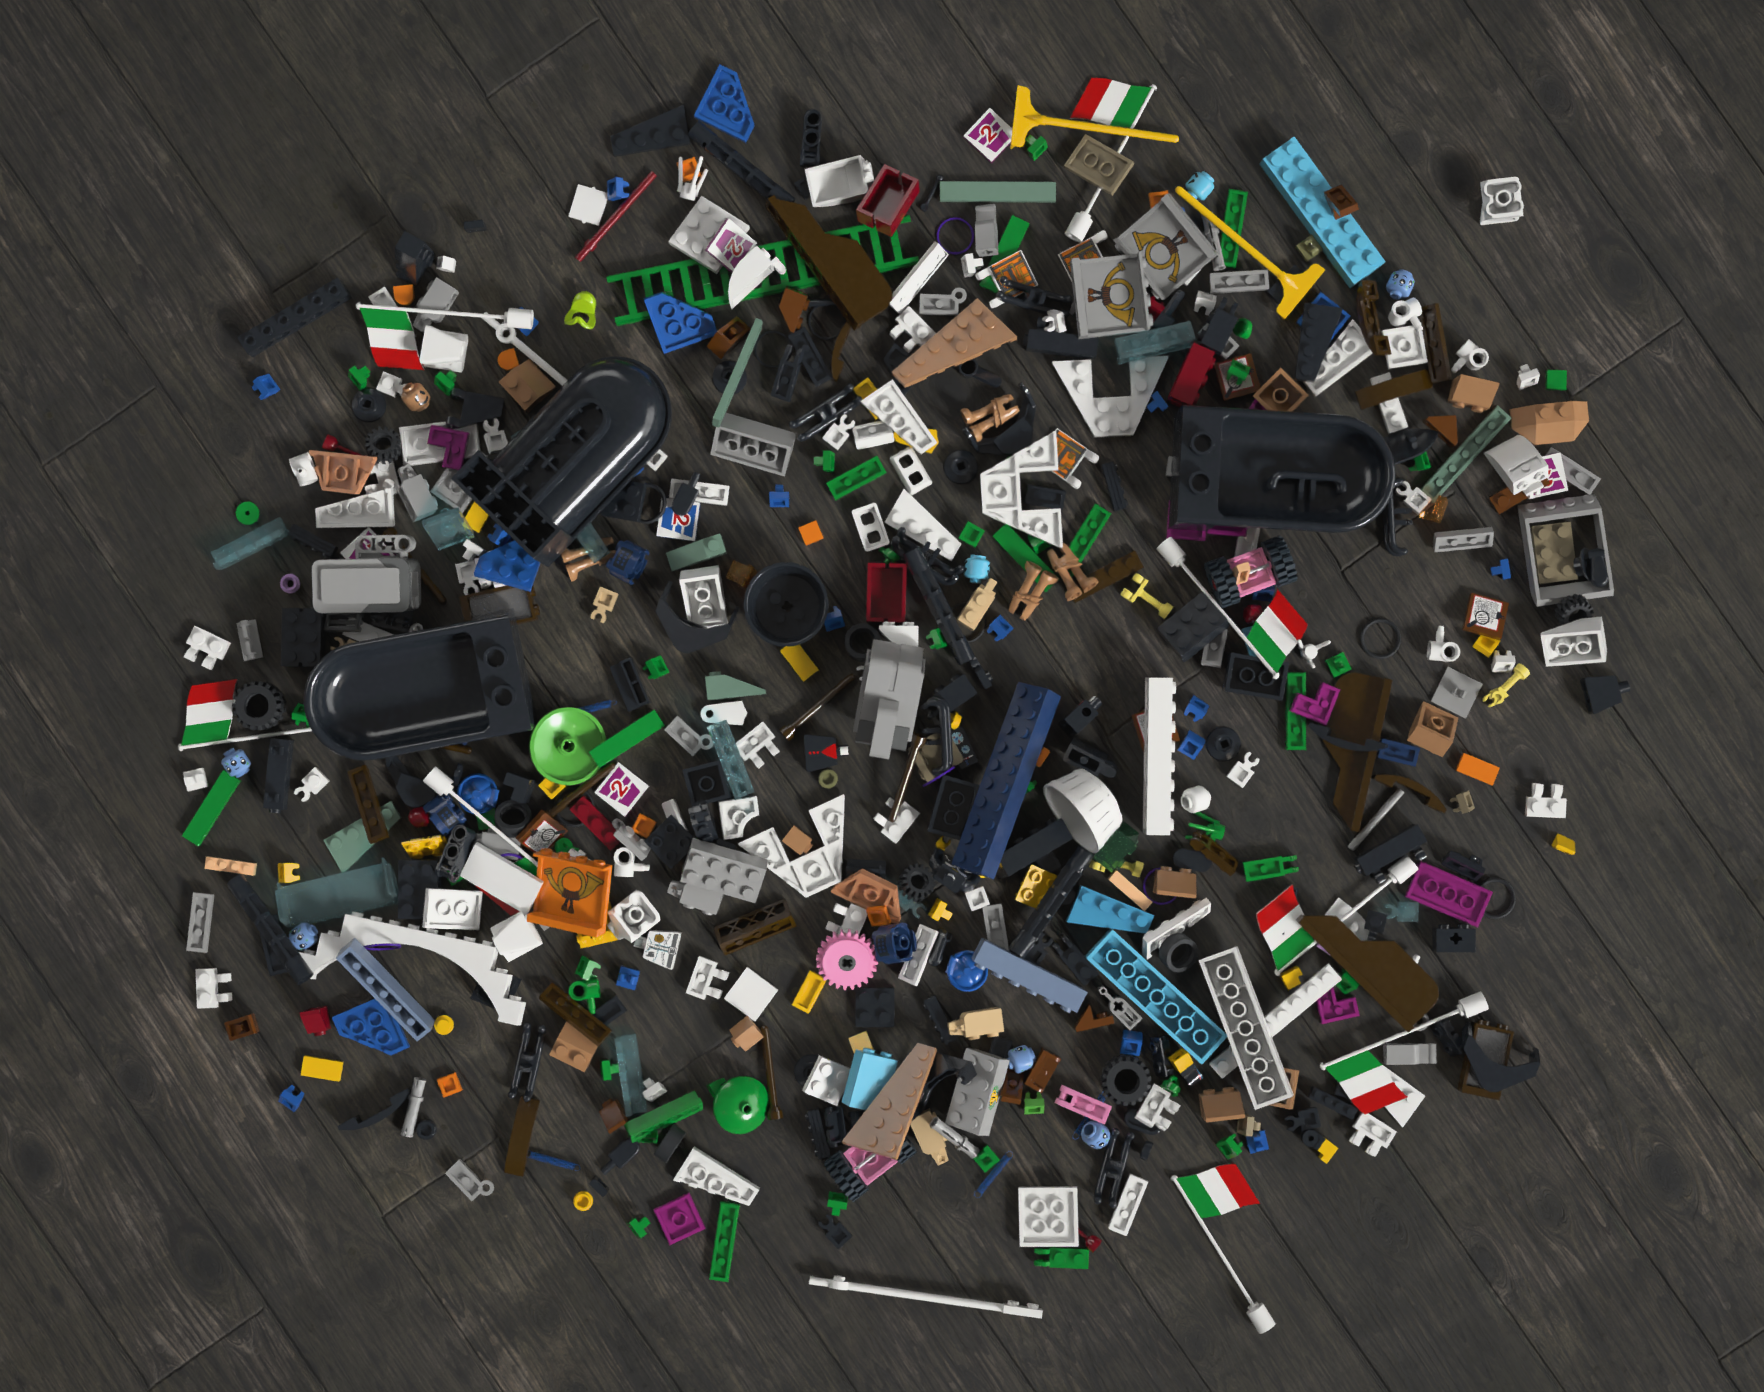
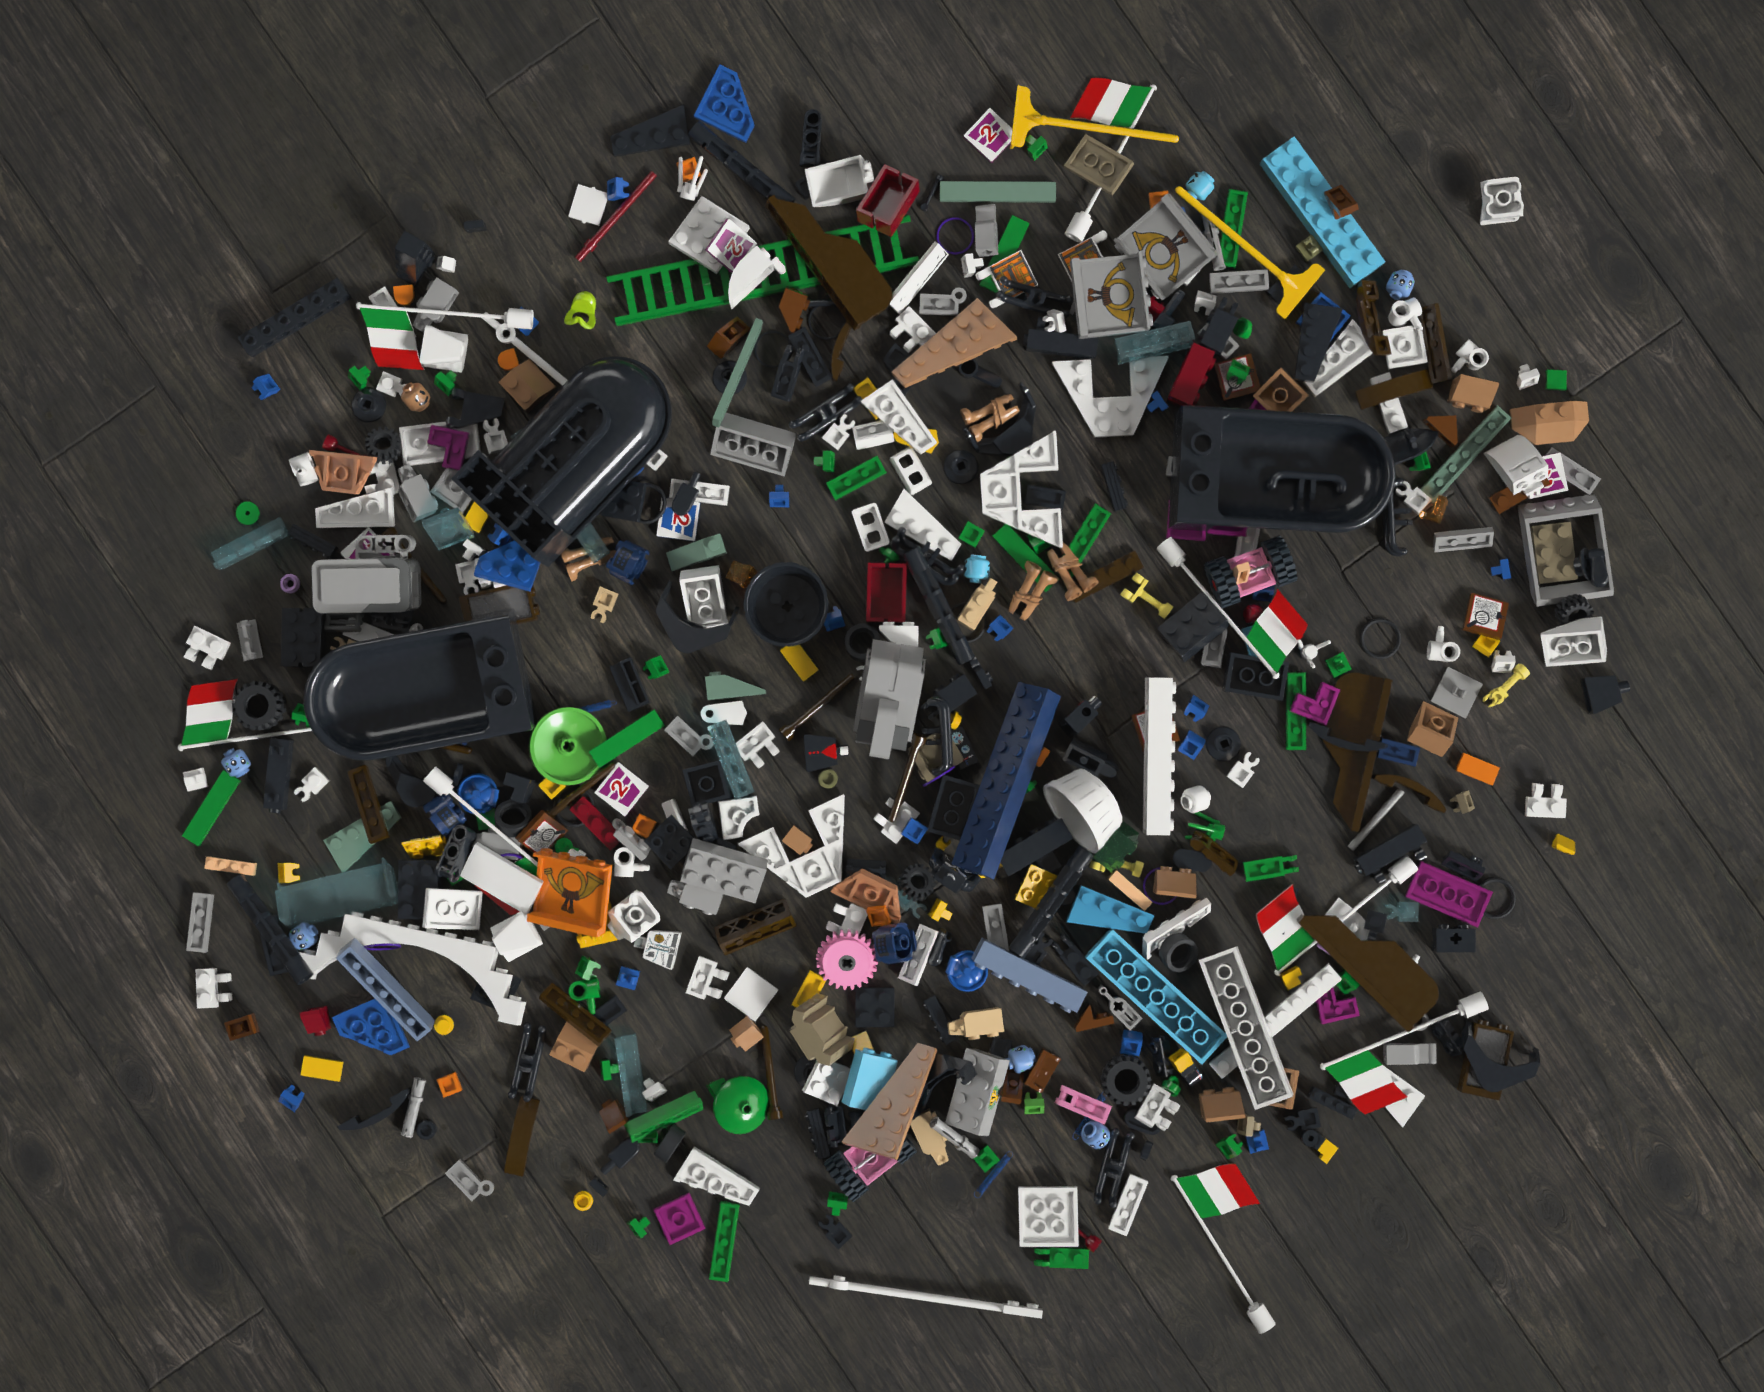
(419, 817): dark red piece -> none
(549, 1157): blue piece -> none
(678, 322): blue plate -> none
(811, 533): orange tile -> none
(820, 1031): none -> dark tan slope
(914, 830): none -> blue tile
(977, 898): white tile -> none
(1069, 456): flag -> none
(1374, 1129): white plate -> none

